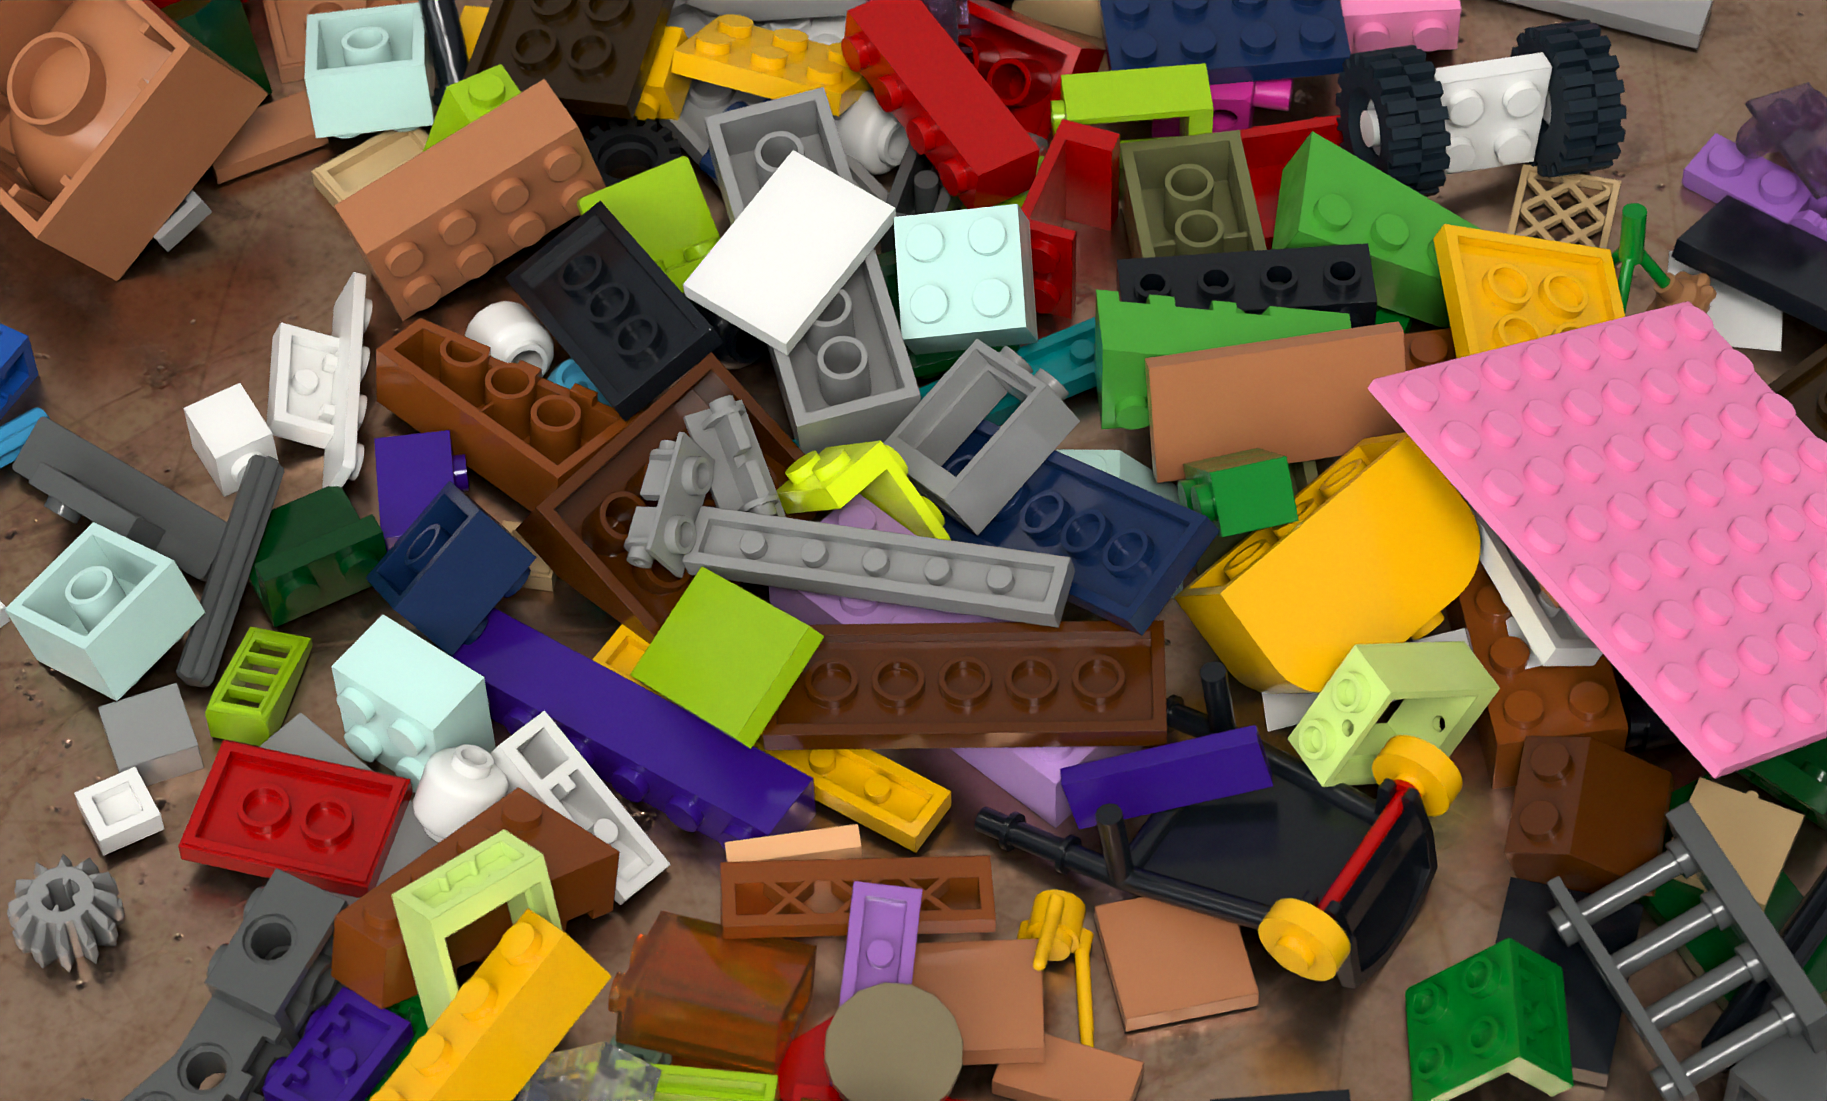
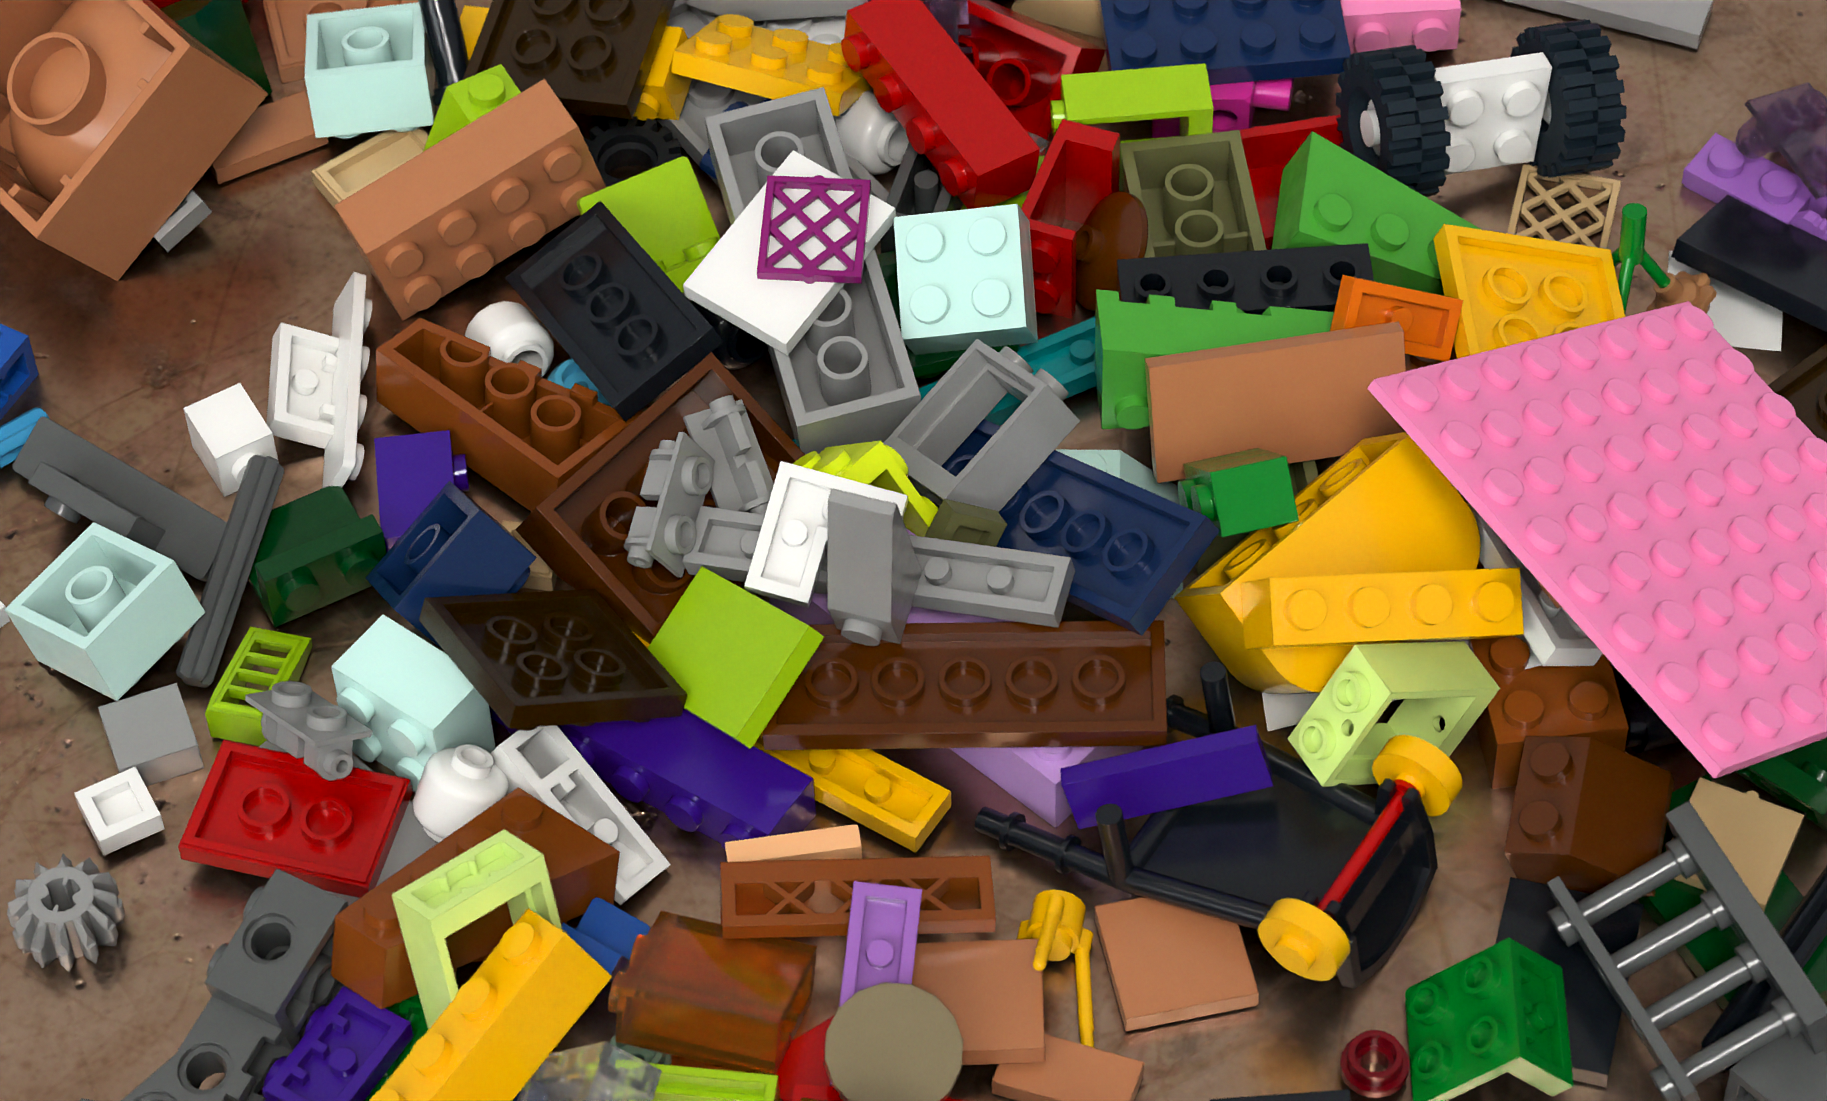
(309, 727): none -> light grey hinge
(552, 658): none -> dark brown plate
(607, 935): none -> blue bracket
(797, 532): none -> white plate
(818, 187): none -> magenta window
(869, 568): none -> light grey slope
(967, 524): none -> olive plate
(1111, 232): none -> reddish brown dish
(1378, 1048): none -> dark red plate
(1381, 608): none -> yellow brick
(1426, 317): none -> orange plate

